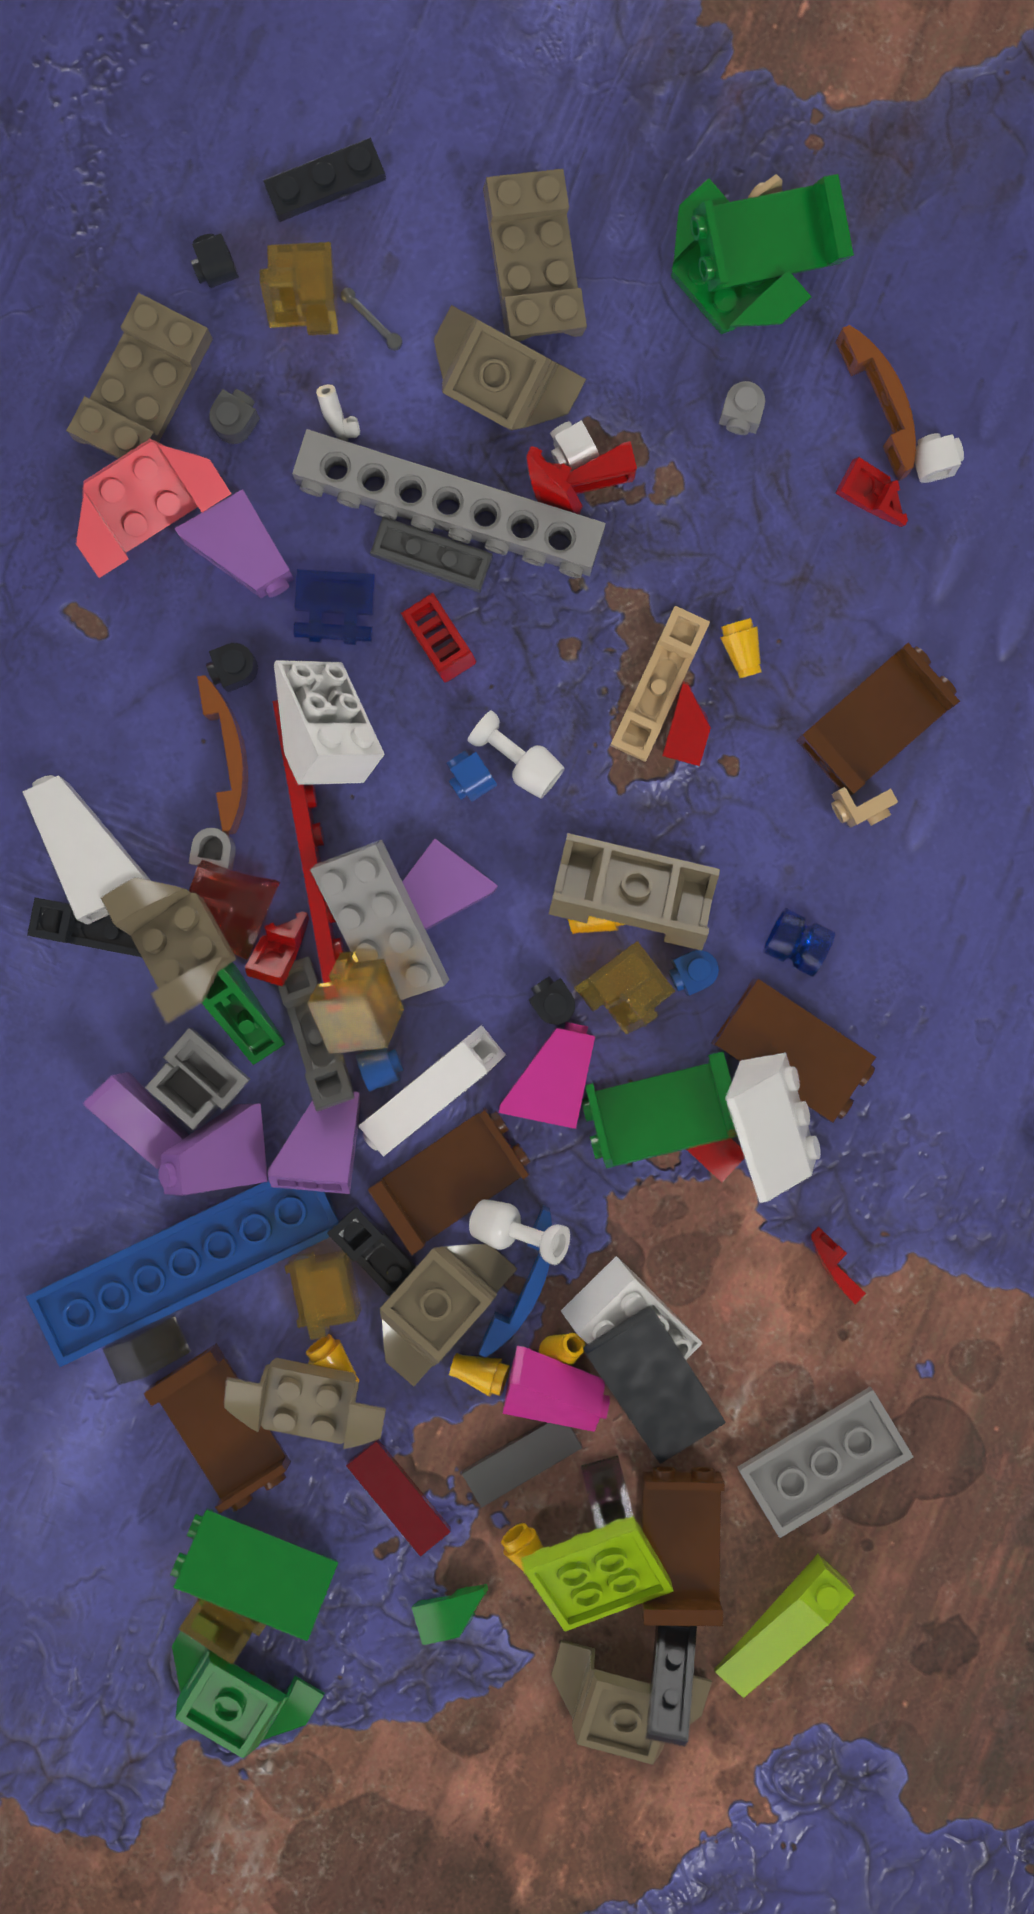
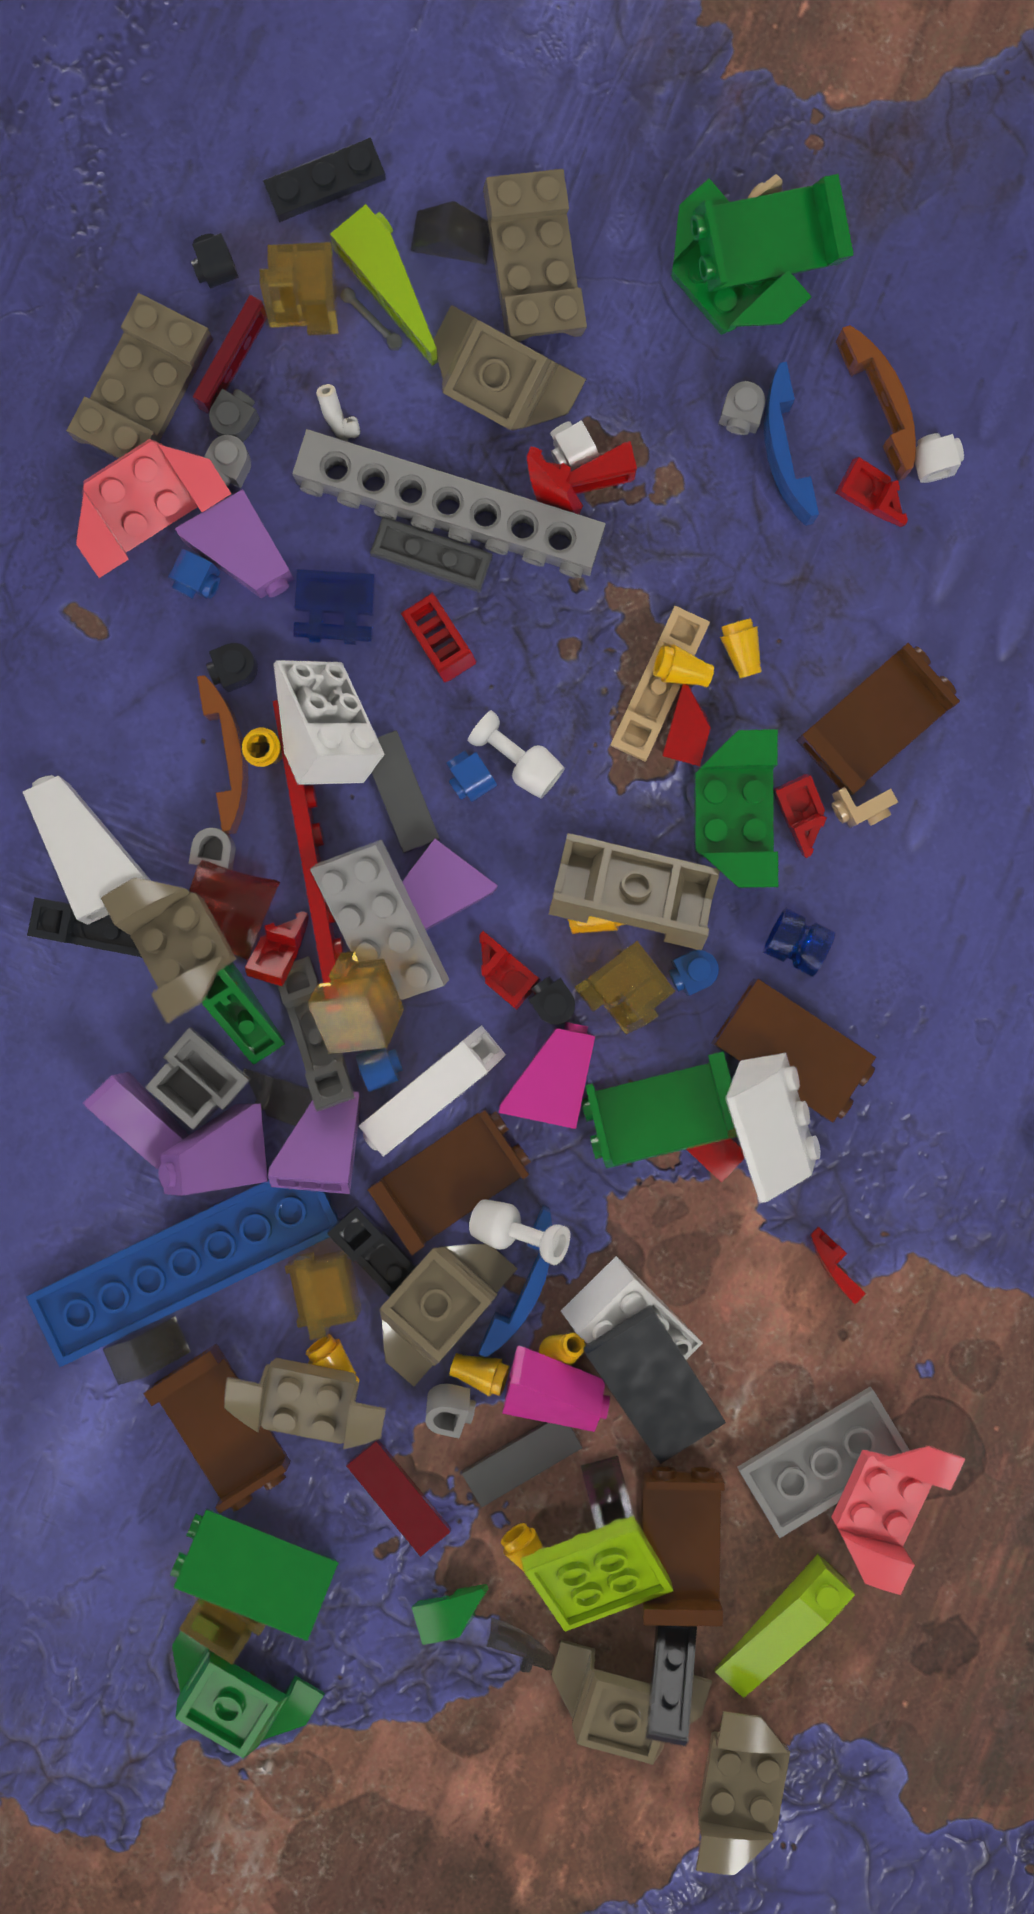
(194, 575): none -> blue plate
(230, 459): none -> light grey plate
(231, 353): none -> dark red tile
(255, 745): none -> yellow cone
(279, 1097): none -> clear smoke slope
(372, 256): none -> lime slope
(403, 795): none -> dark grey tile
(449, 1409): none -> light grey plate
(451, 233): none -> clear smoke slope
(505, 973): none -> red slope
(515, 1641): none -> clear smoke slope
(681, 667): none -> yellow cone
(737, 809): none -> green piece
(740, 1793): none -> dark tan piece
(796, 492): none -> blue slope
(801, 811): none -> red slope
(883, 1506): none -> coral piece

